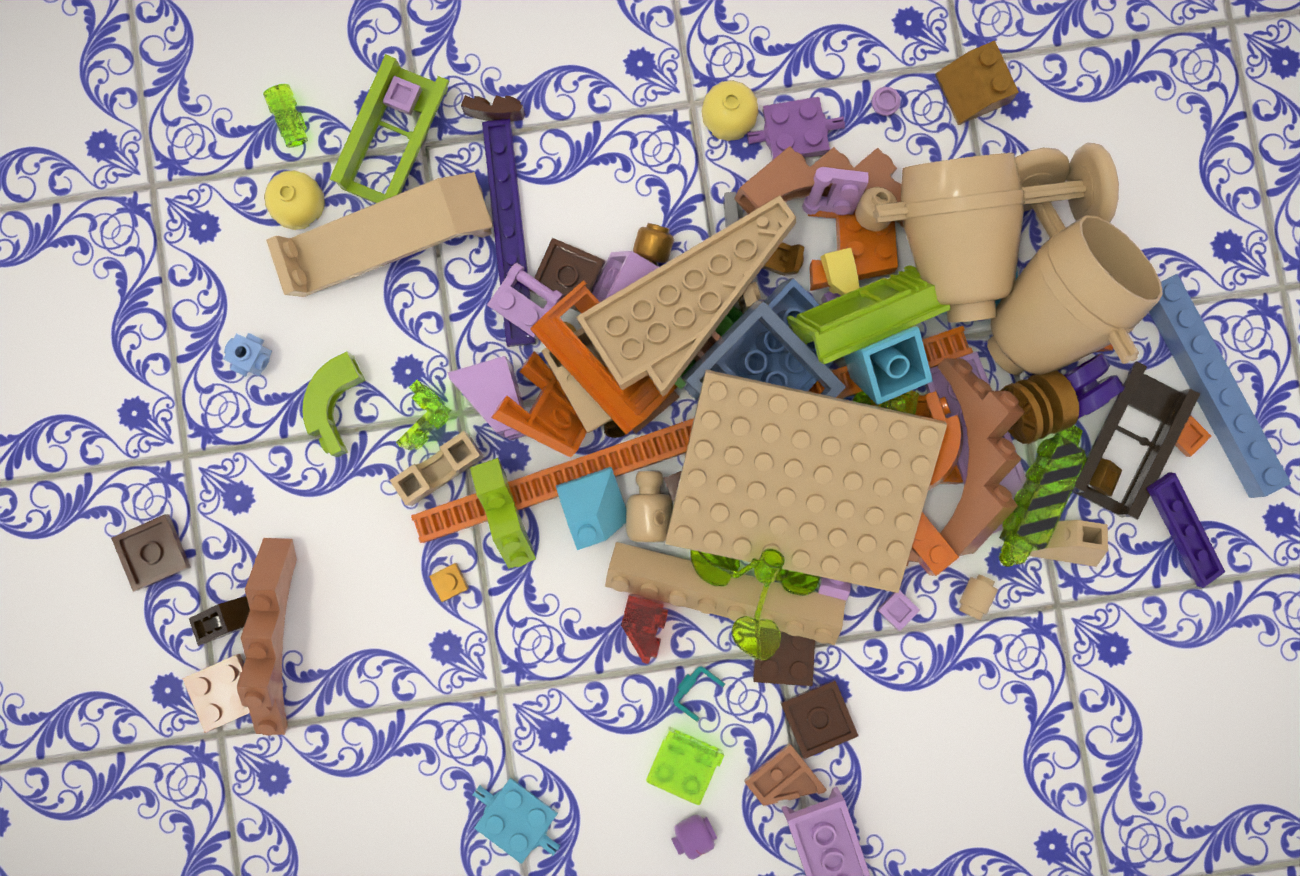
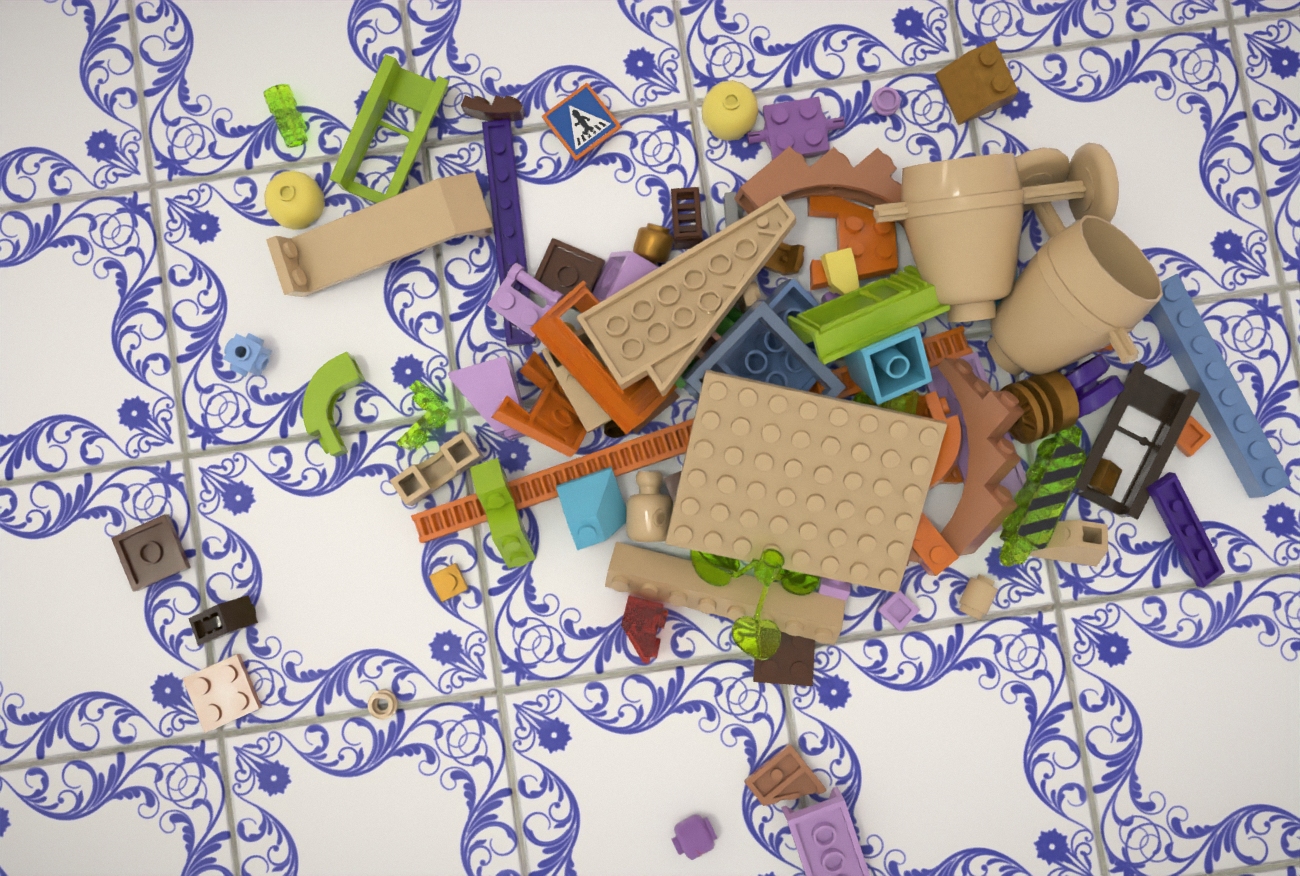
(262, 637): nougat arch -> none
(374, 708): none -> tan plate
(402, 95): lavender plate -> none
(516, 820): medium azure plate -> none
(581, 122): none -> piece
(684, 765): clear neon green bracket -> none
(687, 683): teal piece -> none
(690, 235): none -> reddish brown slope
(819, 719): reddish brown plate -> none
(844, 193): lavender plate -> none
(866, 204): tan head -> none

